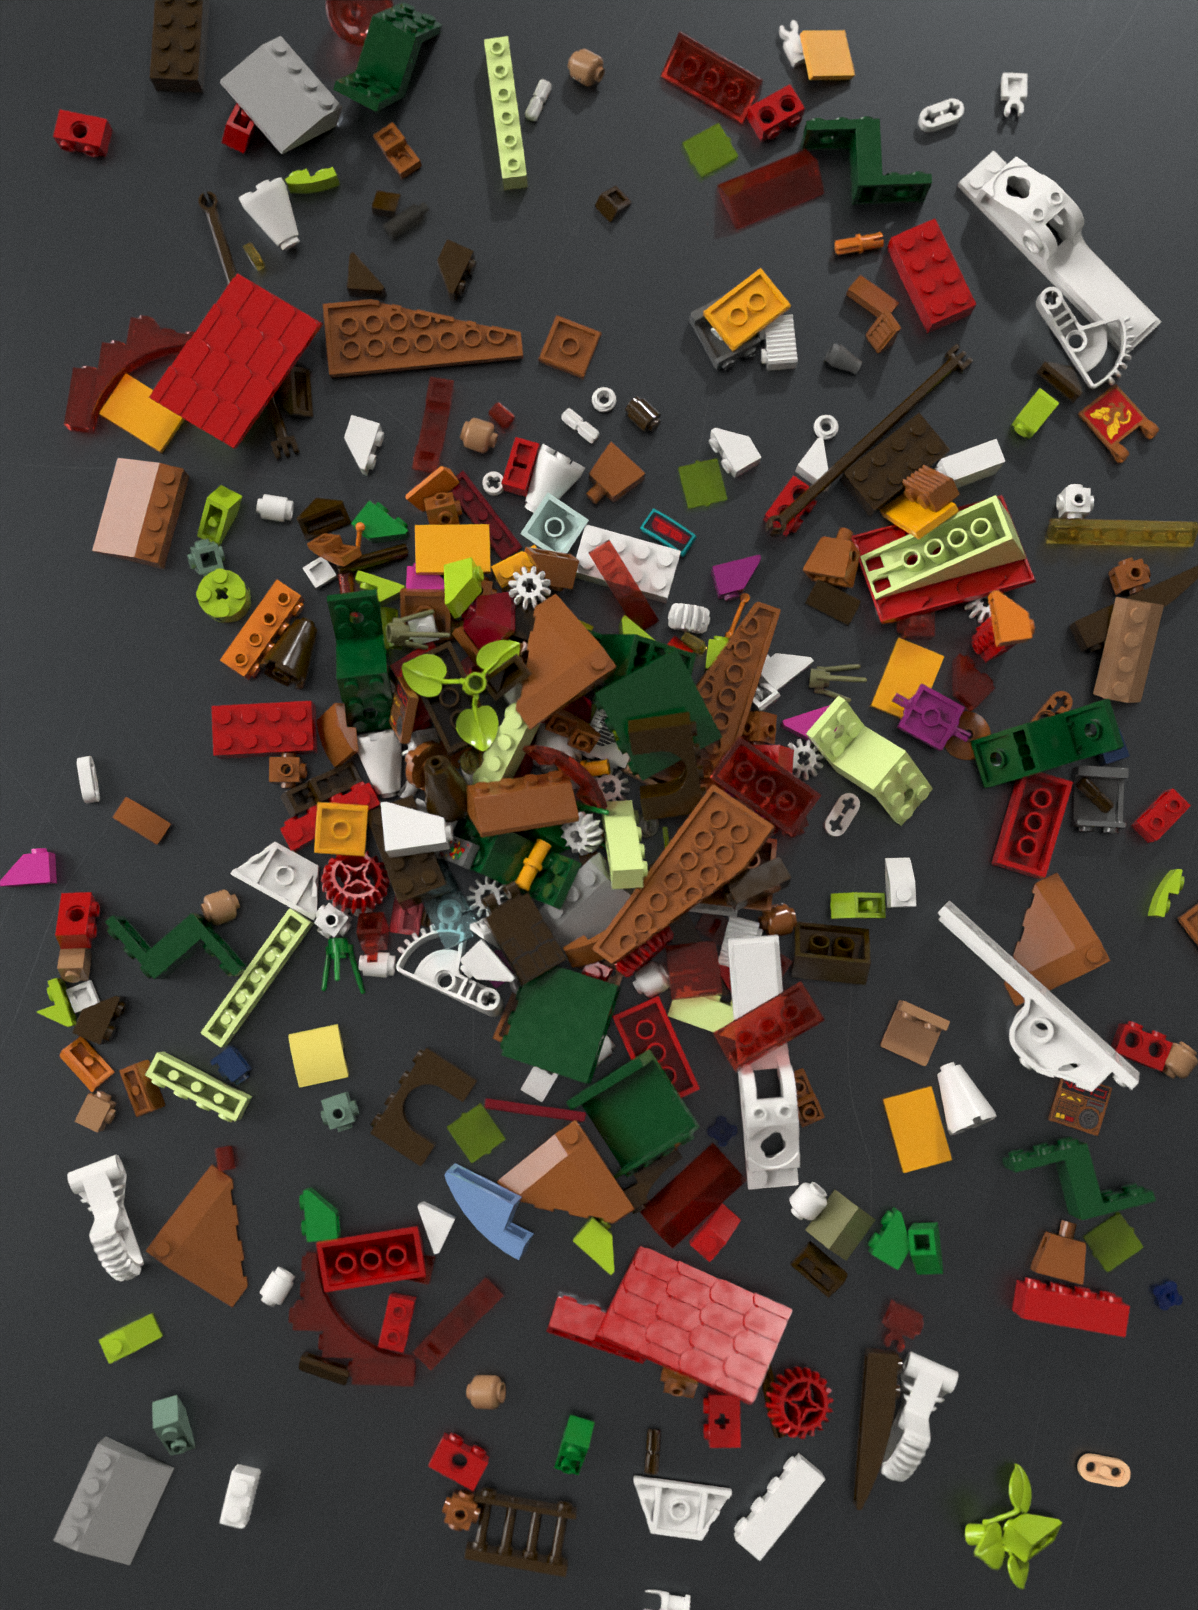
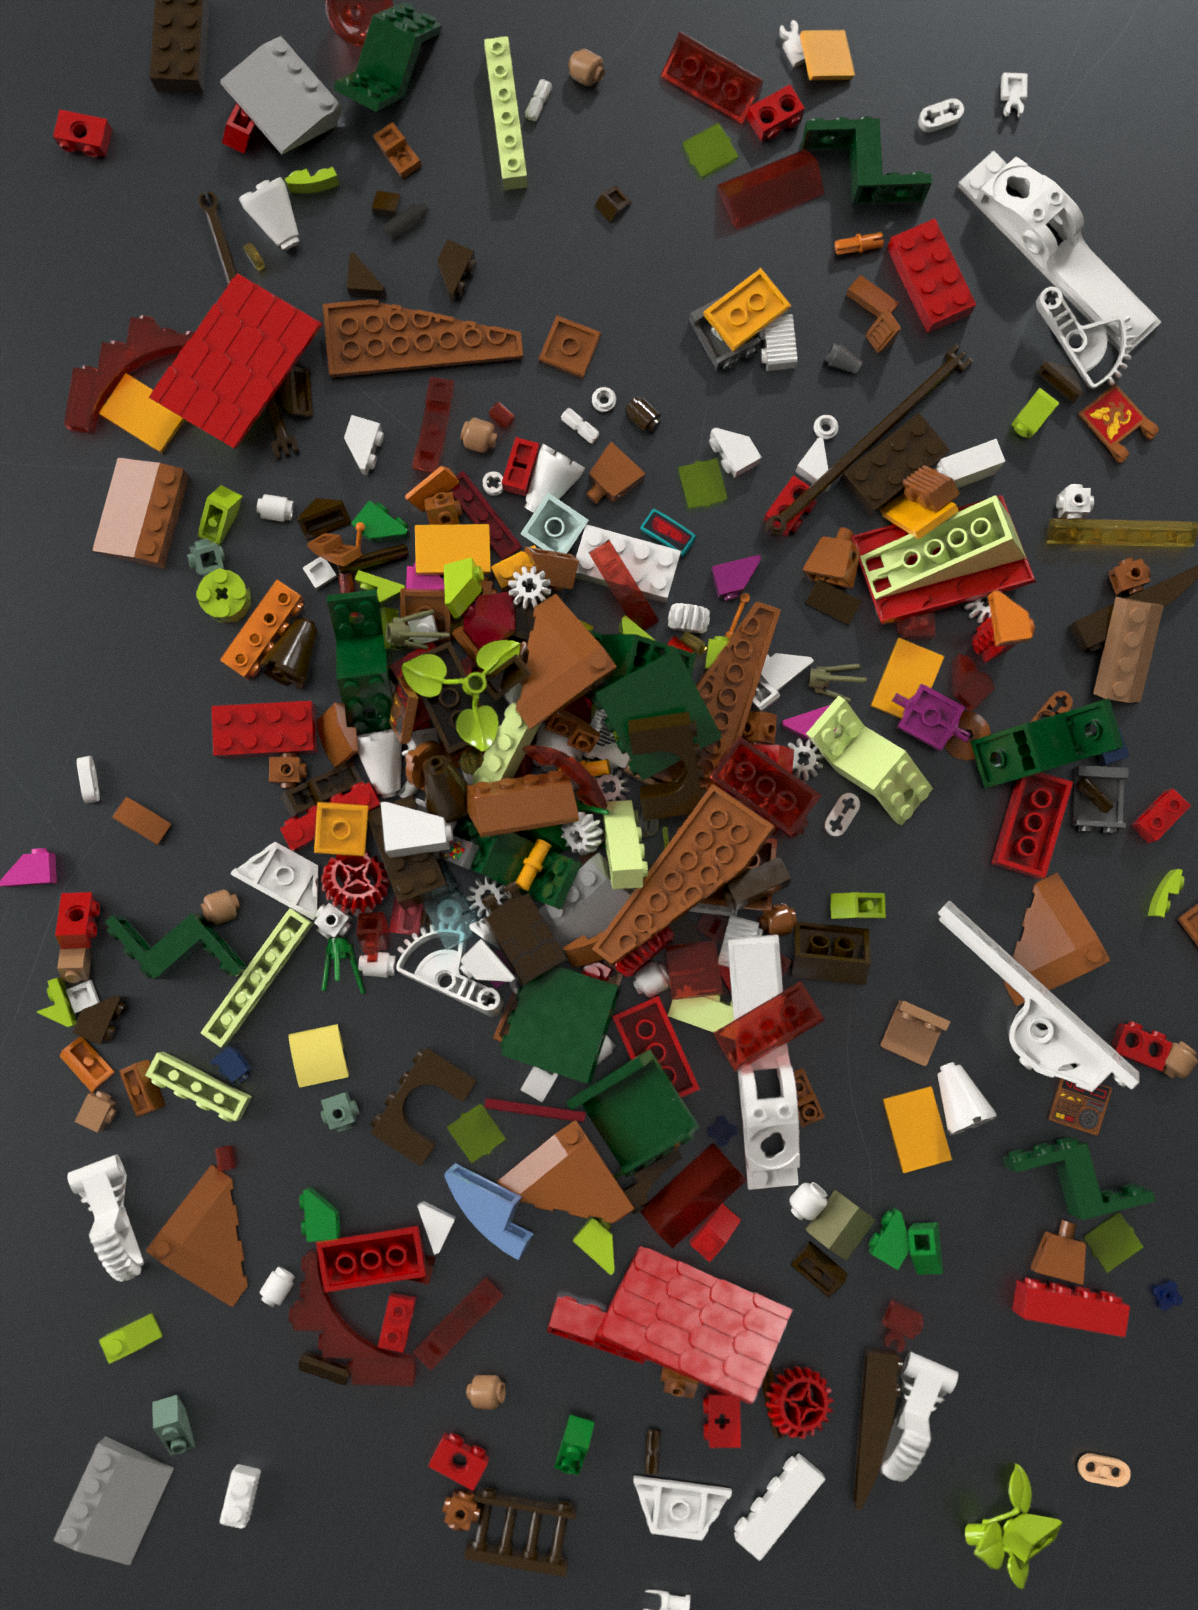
(899, 883): white slope -> none

